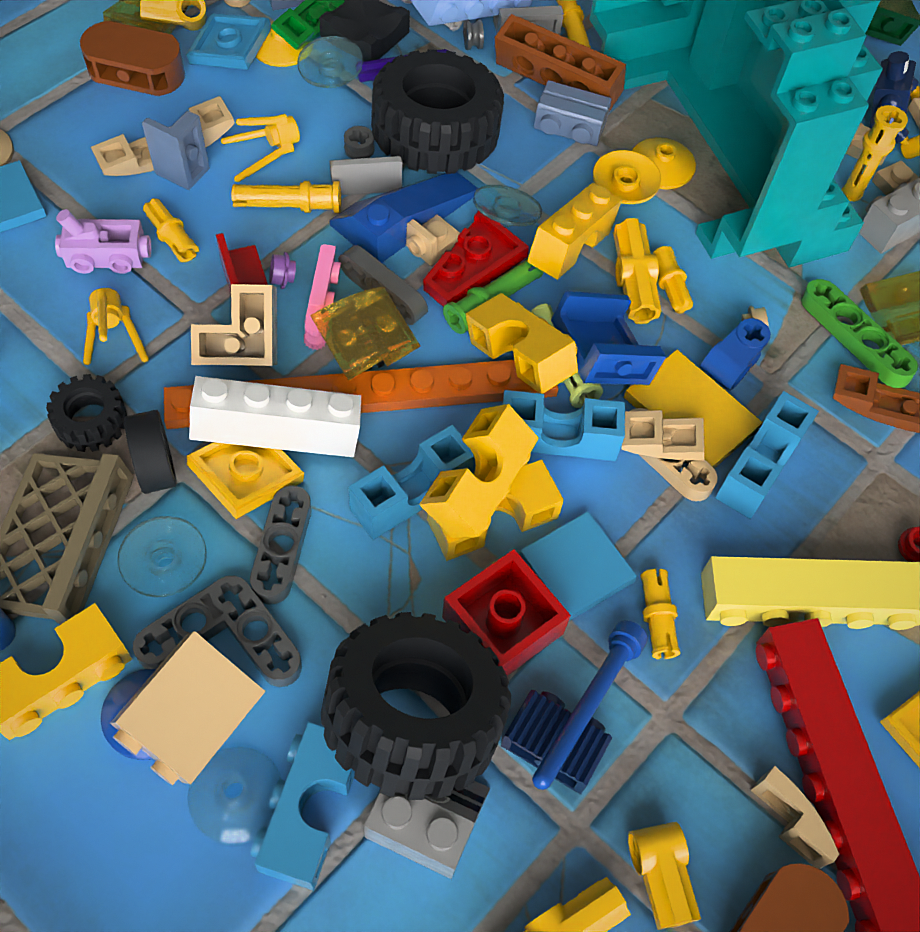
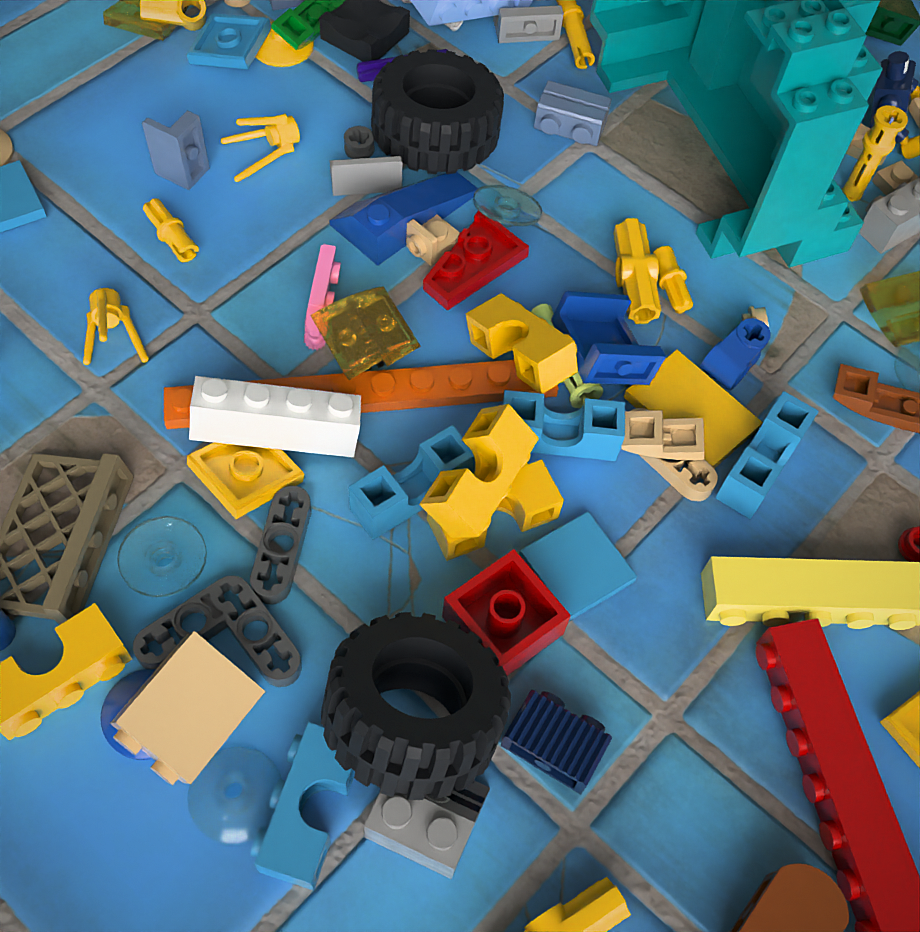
(81, 394): black tyre -> none
(101, 243): lavender brick -> none
(122, 158): tan slope -> none
(133, 58): dark orange brick -> none
(150, 451): black tyre -> none
(241, 264): red panel -> none
(251, 336): tan brick -> none
(282, 270): medium lavender plate -> none
(302, 196): yellow pin -> none
(330, 62): clear light blue dish -> none
(371, 273): dark grey beam -> none
(473, 34): dark grey bush -> none
(505, 284): bright green pin -> none
(551, 57): dark orange brick -> none
(580, 221): yellow arch -> none
(625, 644): blue piece -> none
(628, 176): yellow dish -> none
(660, 614): yellow pin -> none
(662, 859): yellow piece -> none
(672, 159): yellow dish -> none
(805, 828): tan slope -> none
(891, 360): bright green beam -> none

